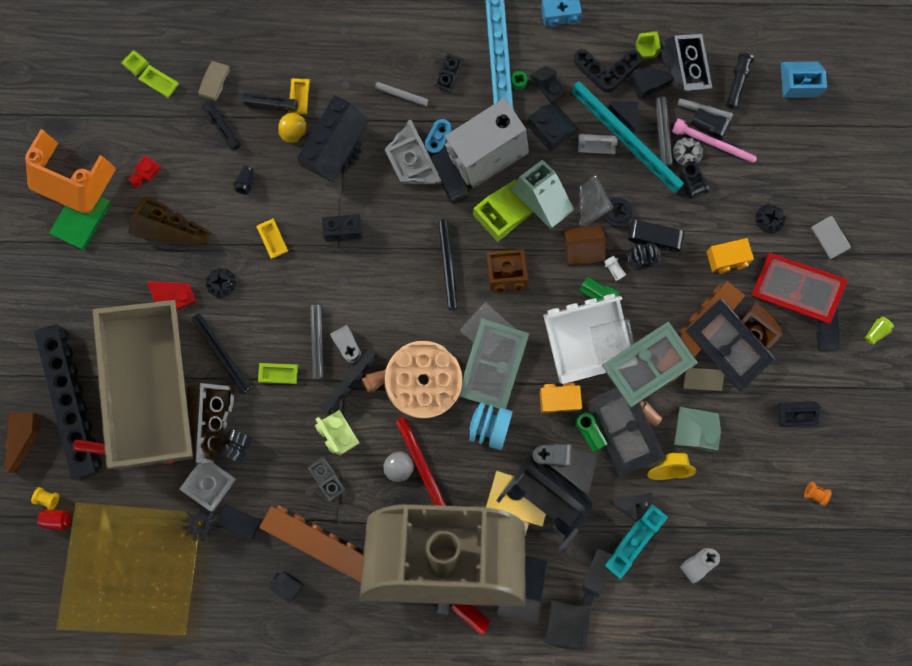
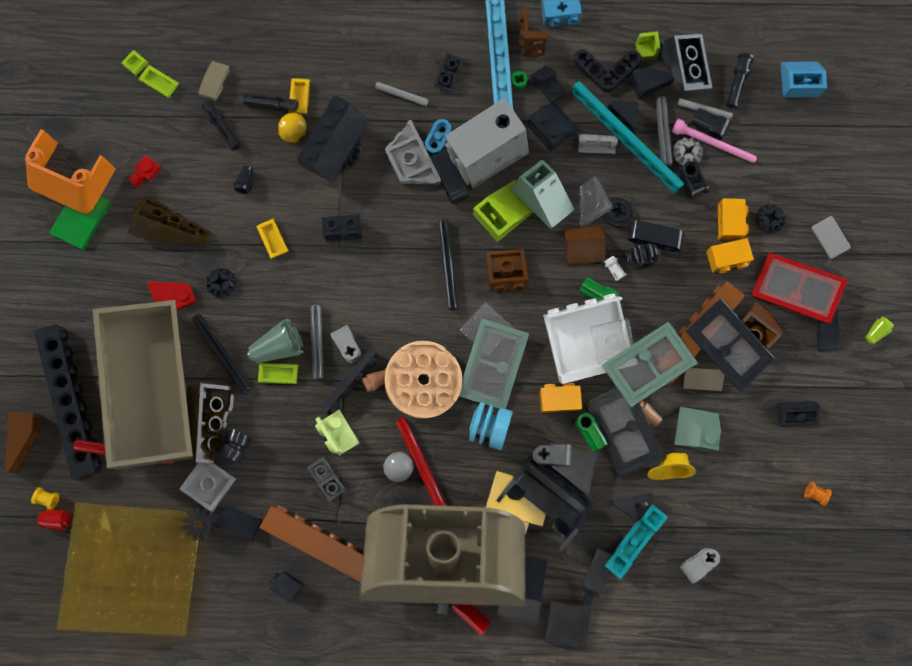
(276, 344): none -> sand green cone
(531, 42): none -> reddish brown bracket
(732, 219): none -> light orange brick

